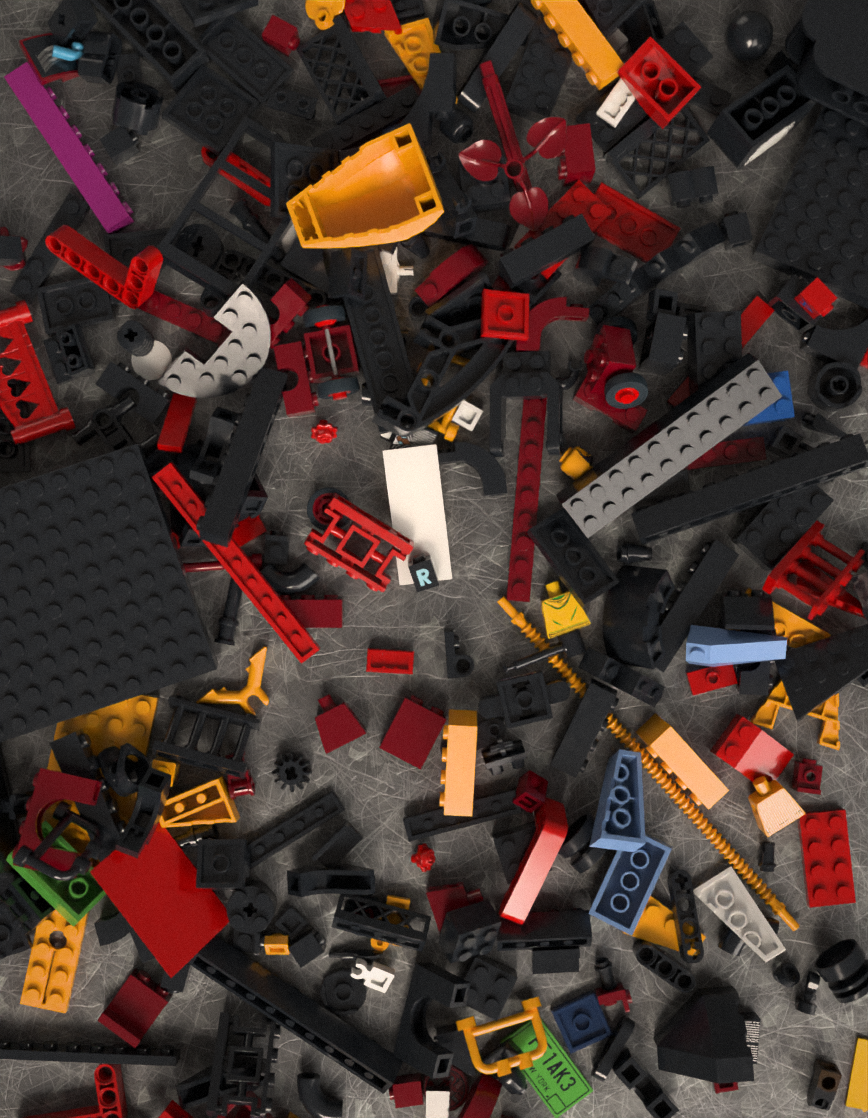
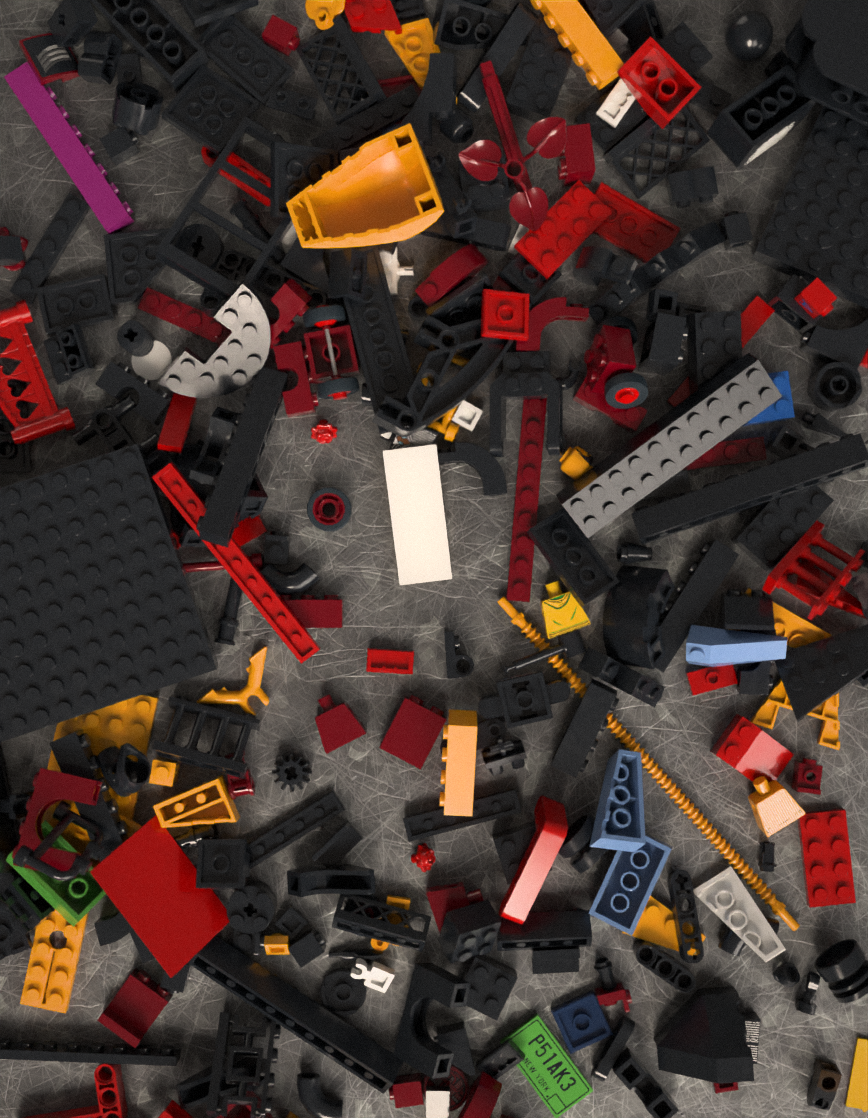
(68, 54): dark azure arm -> none
(128, 285): red beam -> none
(147, 812): black arch -> none
(368, 529): red fence -> none
(416, 245): black cone -> none
(423, 572): black brick -> none
(514, 1082): black plant -> none
(524, 1060): light orange bar -> none
(530, 791): dark red brick -> none
(545, 251): black brick -> none
(682, 761): light orange wedge -> none

